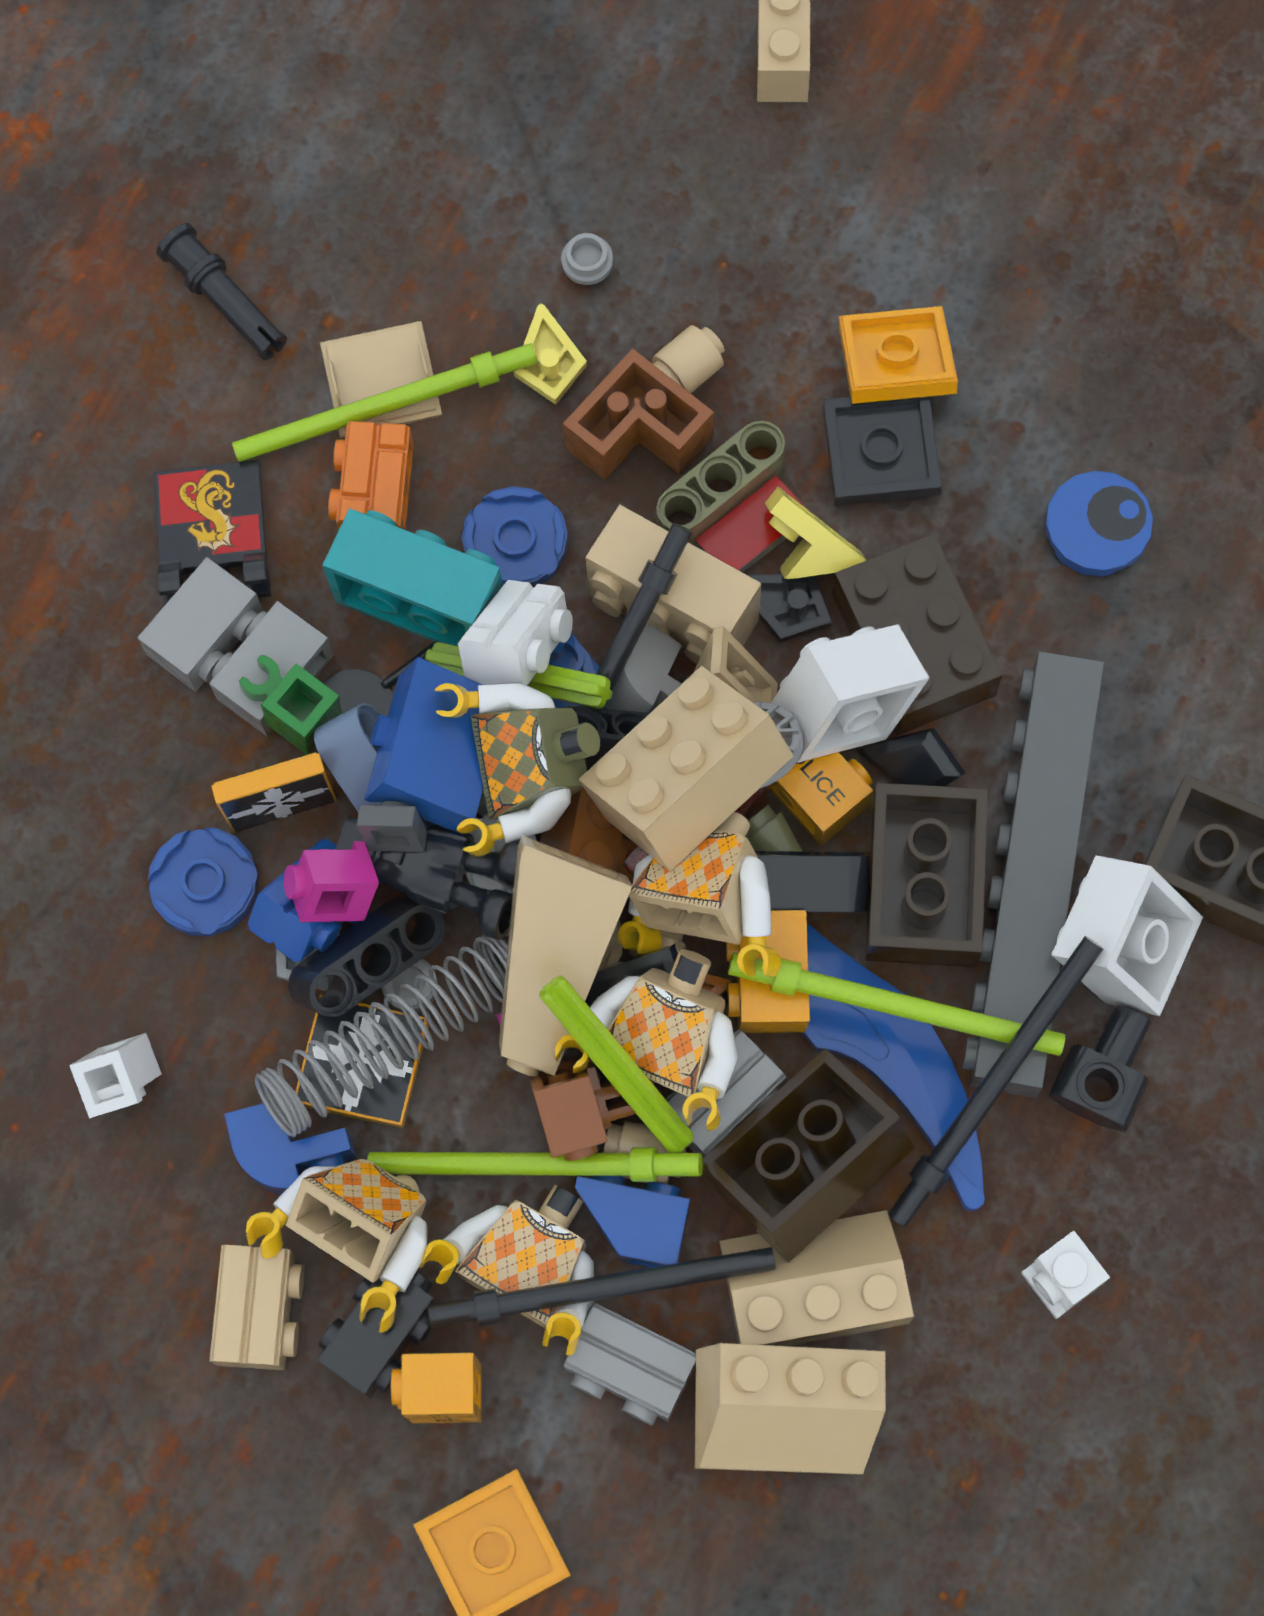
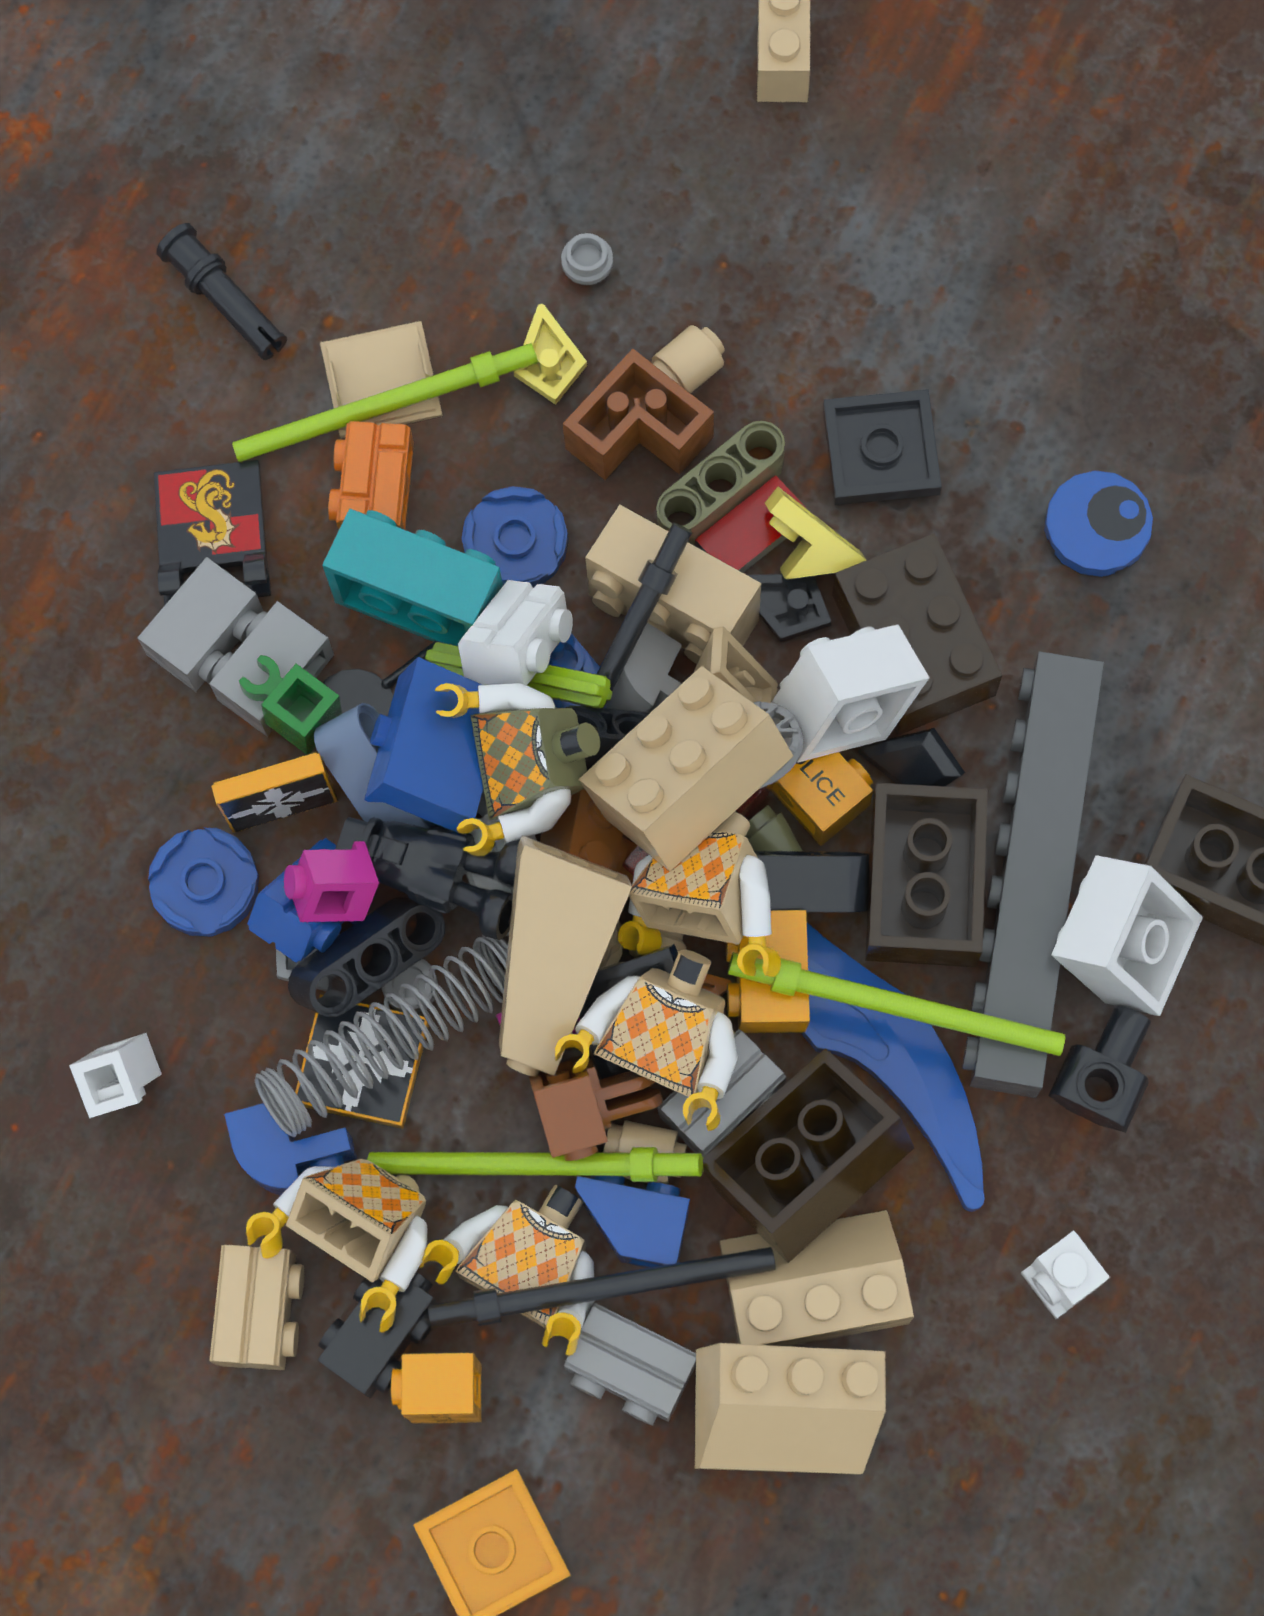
(392, 827): dark grey plate -> none
(616, 1064): lime axle -> none
(897, 355): light orange tile -> none
(931, 1171): black bar -> none

